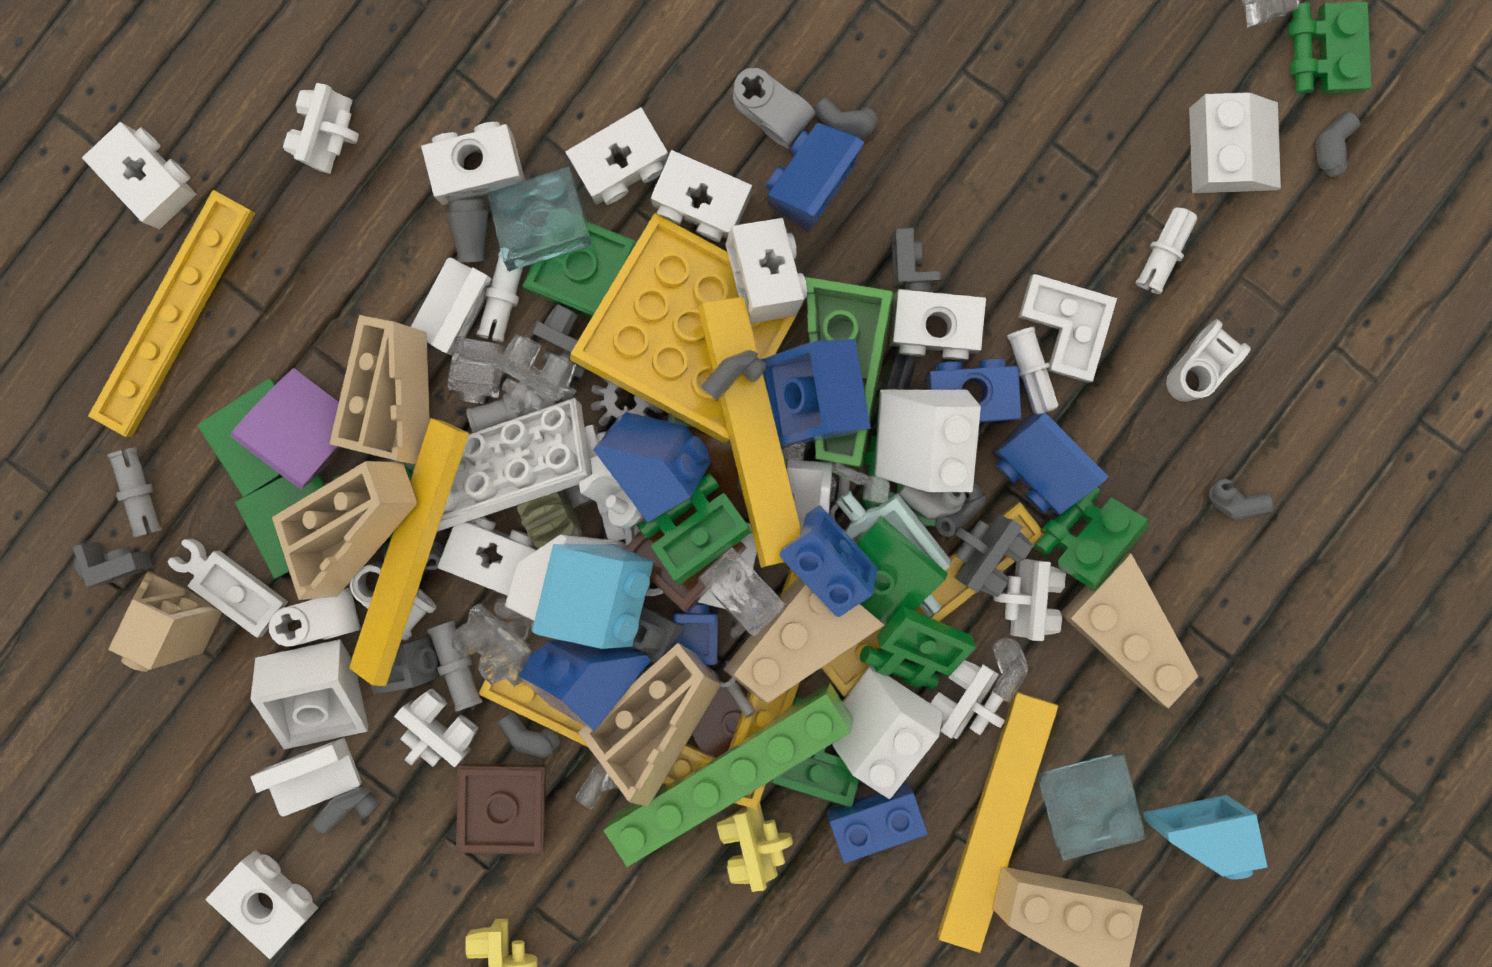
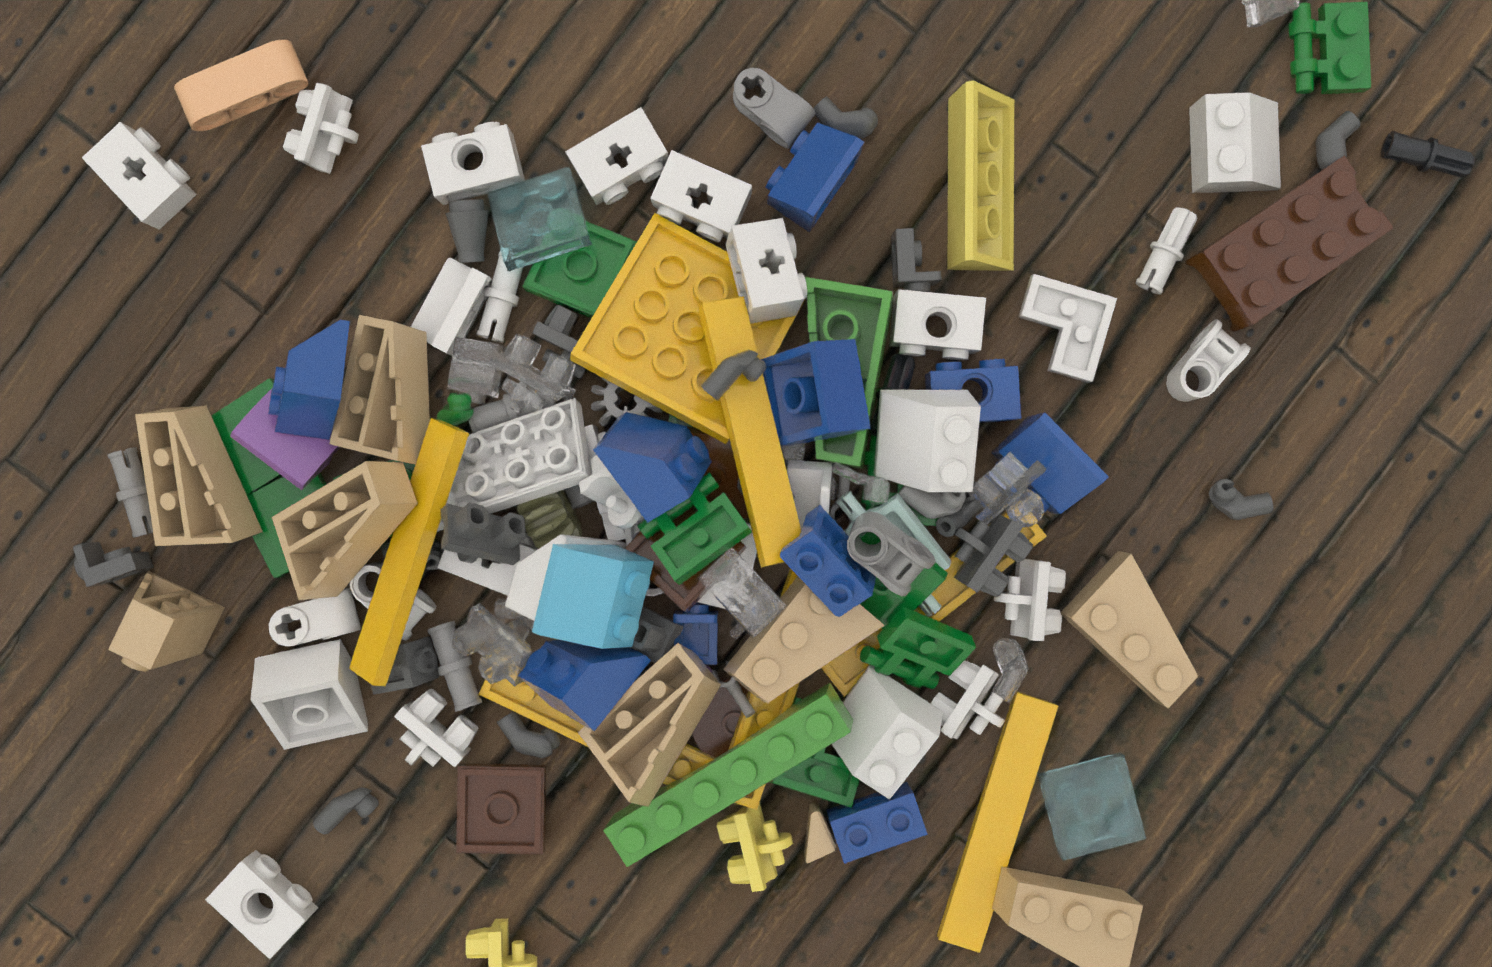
(171, 314): yellow tile -> none
(191, 480): none -> tan wedge
(230, 588): white plate -> none
(241, 85): none -> light nougat beam
(309, 777): white panel -> none
(310, 385): none -> blue slope
(457, 410): none -> green arm
(482, 535): none -> dark grey hips
(594, 785): clear arm -> none
(819, 838): none -> tan slope
(894, 559): none -> light grey piece
(980, 179): none -> light yellow slope
(1007, 489): none -> clear hips
(1033, 370): white axle -> none
(1100, 545): green plate -> none
(1215, 833): medium azure slope -> none
(1290, 244): none -> reddish brown piece
(1427, 154): none -> black axle

